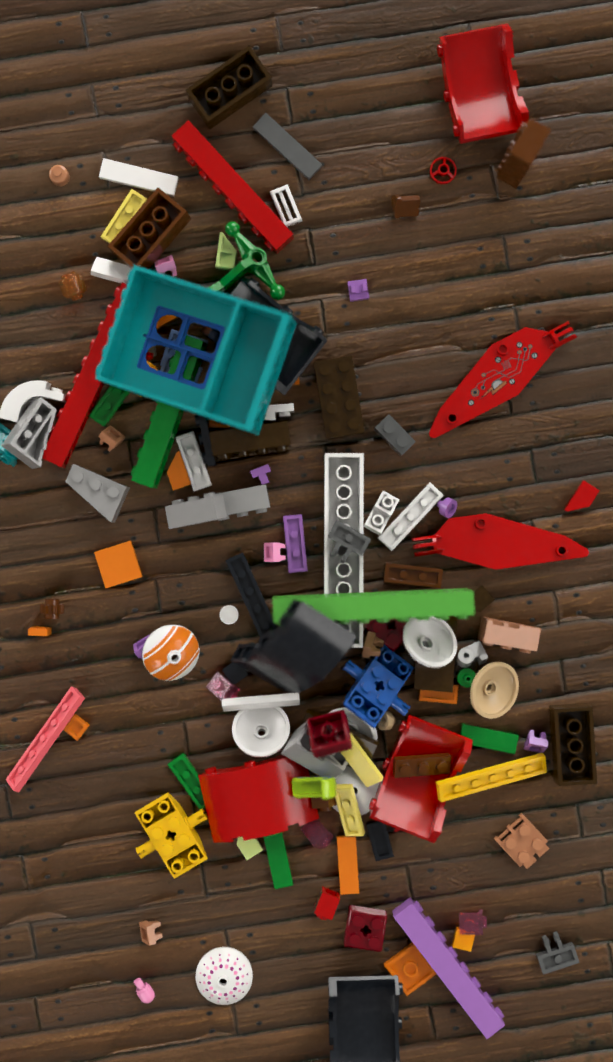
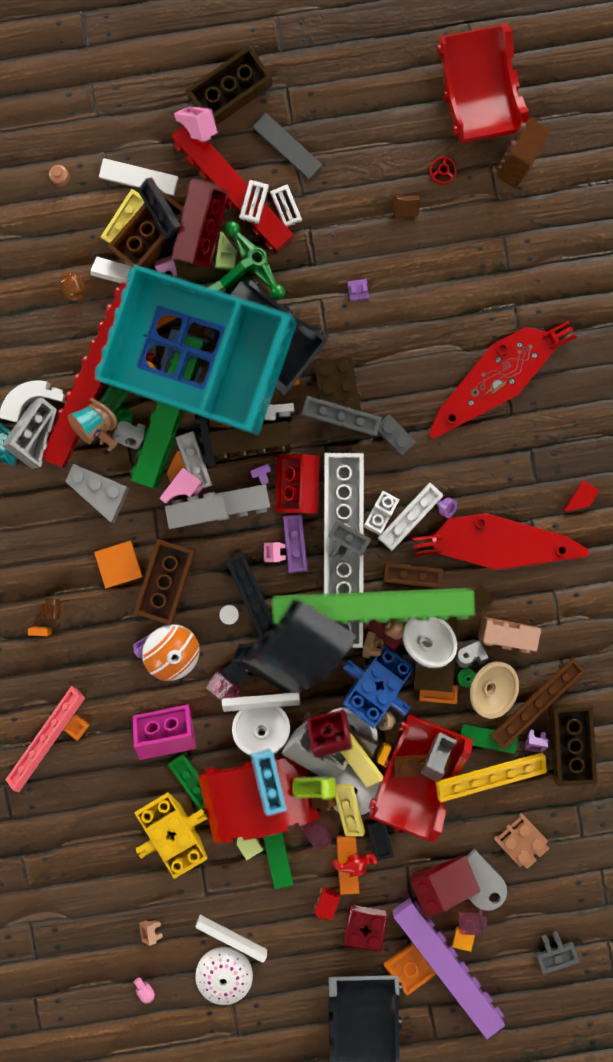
(92, 421): none -> medium nougat hat
(123, 415): none -> green tile
(128, 434): none -> light grey leg
(159, 208): none -> black plate
(163, 732): none -> dark pink slope
(165, 581): none -> reddish brown brick
(183, 484): none -> bright pink arch
(198, 122): none -> bright pink arch
(200, 223): none -> dark red brick
(231, 938): none -> white tile
(250, 217): none -> white tile
(268, 781): none -> medium azure brick
(297, 483): none -> red slope
(341, 416): none -> dark grey tile
(355, 865): none -> red piece
(383, 753): none -> light orange tile
(394, 628): none -> nougat piece
(438, 757): none -> dark grey panel
(444, 885): none -> dark red slope
(488, 881): none -> light grey tile
(537, 703): none -> reddish brown tile

